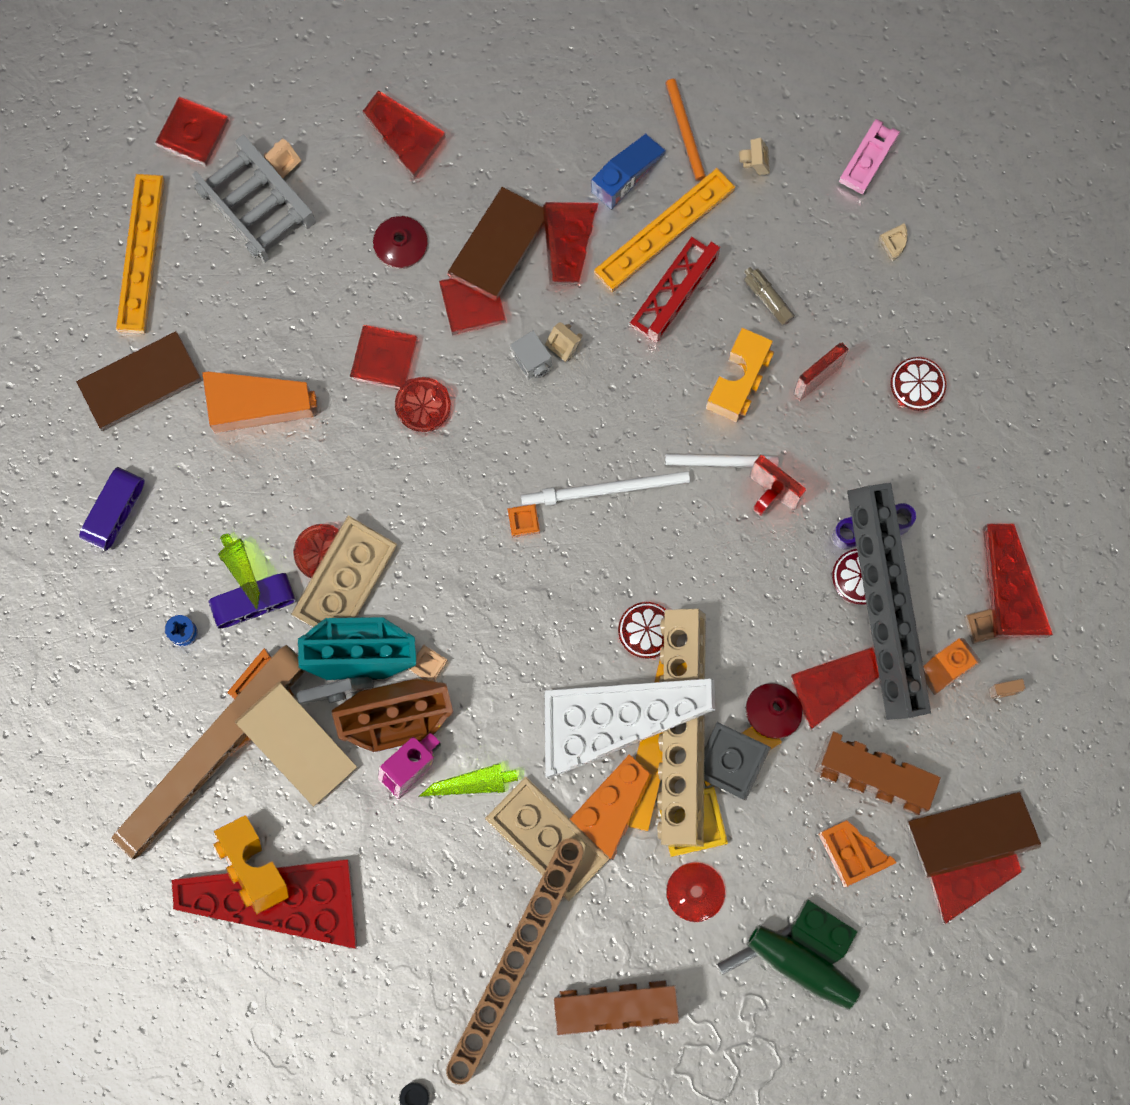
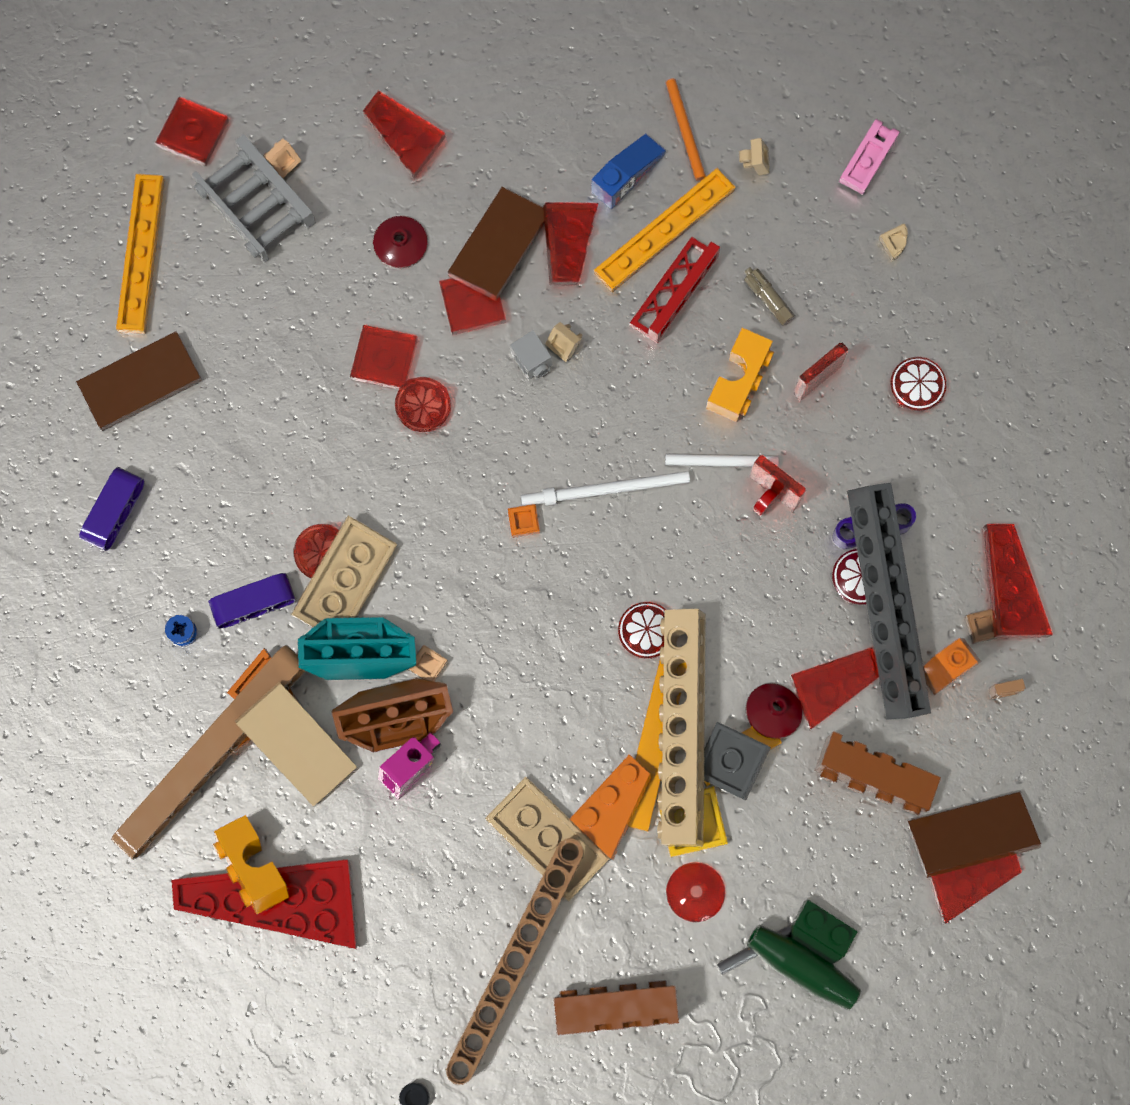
(238, 564): clear neon green bar -> none
(253, 401): orange slope -> none
(335, 691): dark grey plate -> none
(480, 781): clear neon green bar -> none
(604, 719): white wing -> none
(853, 854): orange wing -> none

